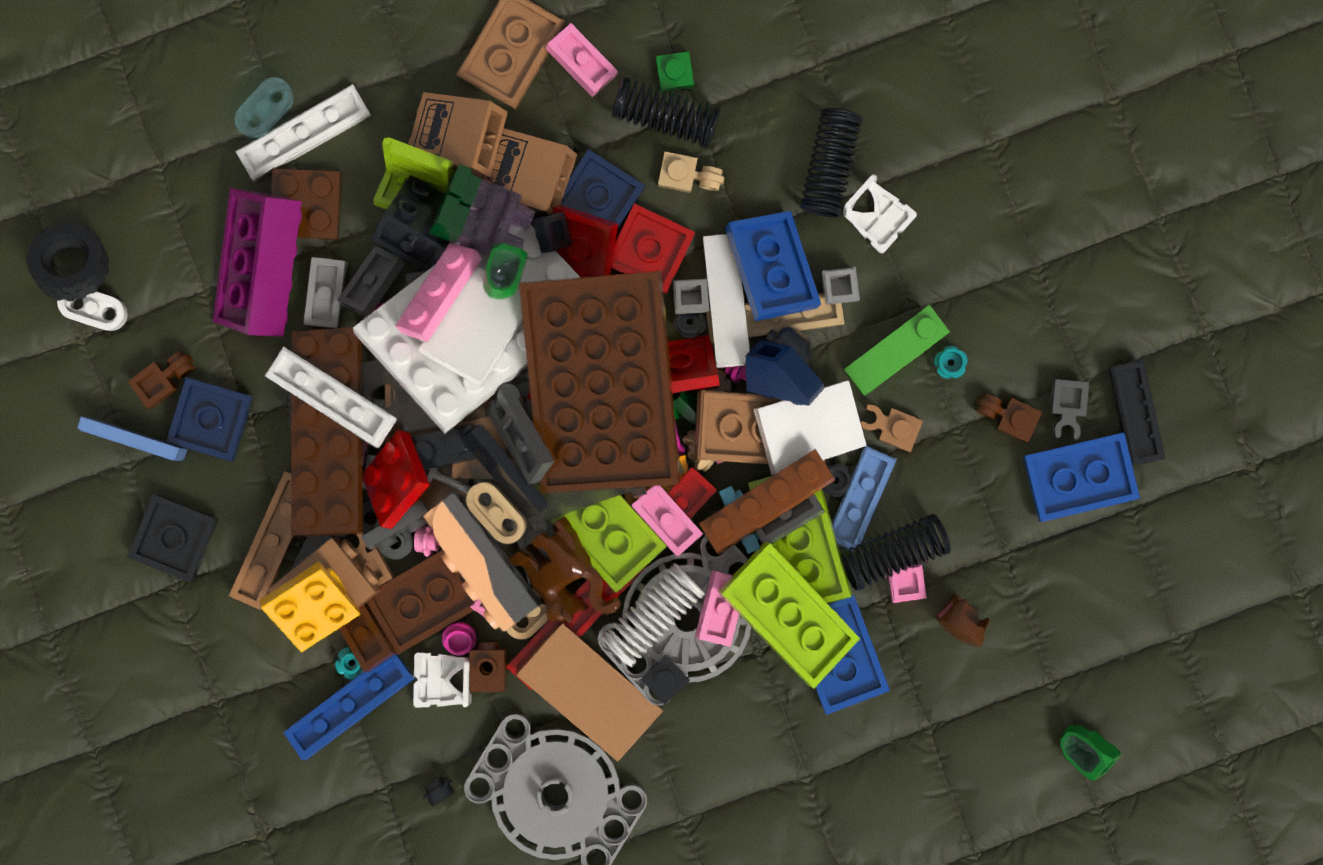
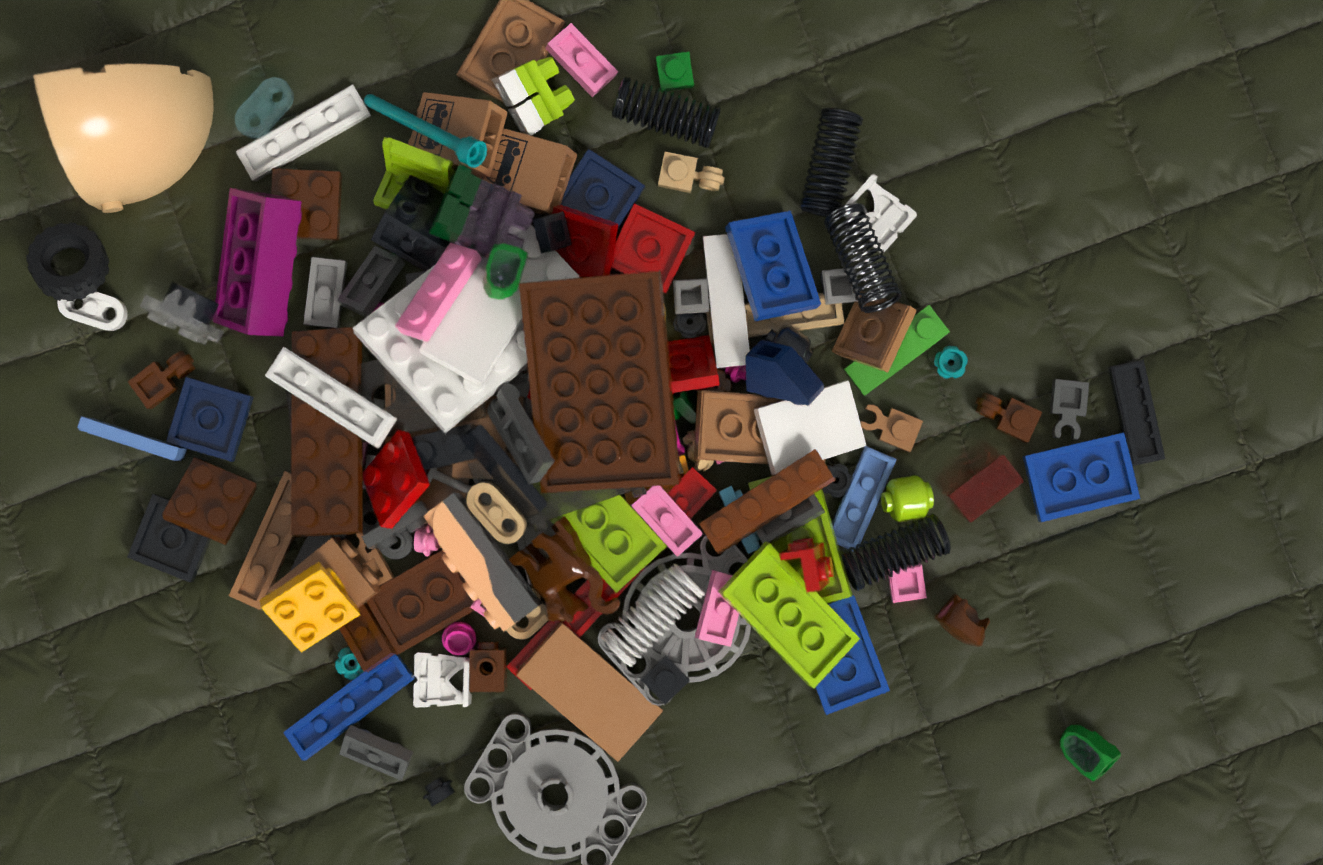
(126, 128): none -> tan brick
(184, 309): none -> clear piece
(209, 501): none -> reddish brown plate
(376, 752): none -> dark grey plate
(468, 149): none -> teal piece
(543, 105): none -> hips
(815, 565): none -> red bracket
(874, 336): none -> medium nougat tile
(879, 291): none -> black piece
(907, 498): none -> lime head
(986, 488): none -> clear red plate

